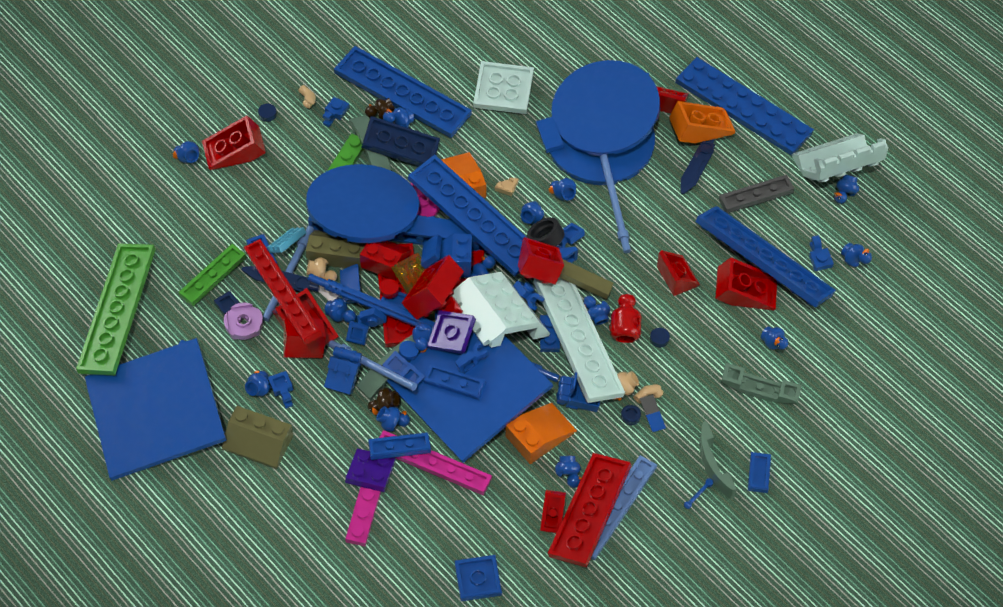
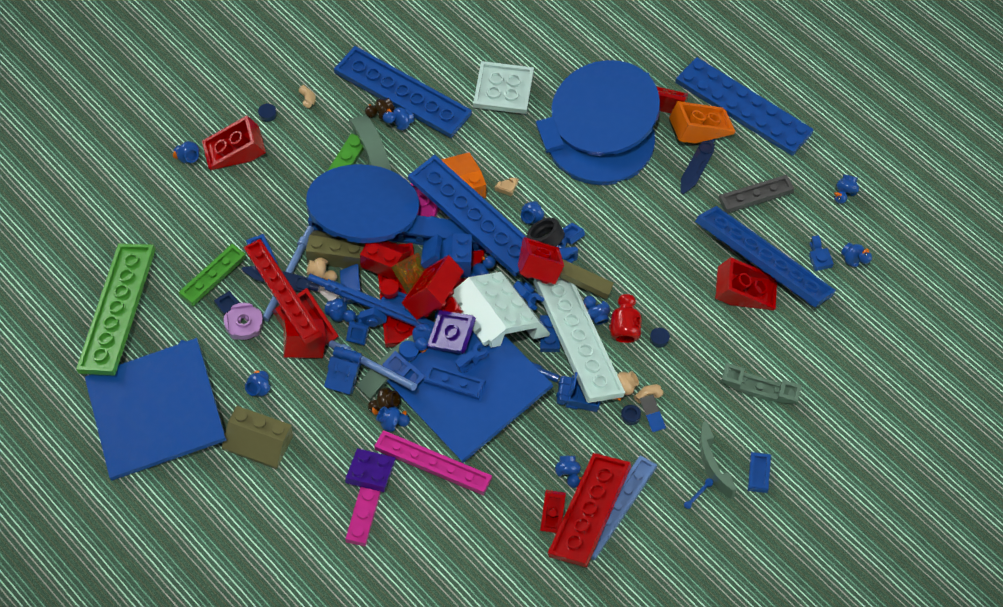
(281, 385): blue plate -> none
(286, 240): medium azure tile -> none
(335, 109): blue plate -> none
(399, 142): dark blue tile -> none
(399, 446): blue tile -> none
(478, 578): blue tile -> none
(538, 431): orange slope -> none
(563, 189): blue animal -> none
(622, 233): medium blue bar -> none
(676, 272): red slope -> none
(774, 338): blue animal -> none
(839, 157): light aqua slope -> none

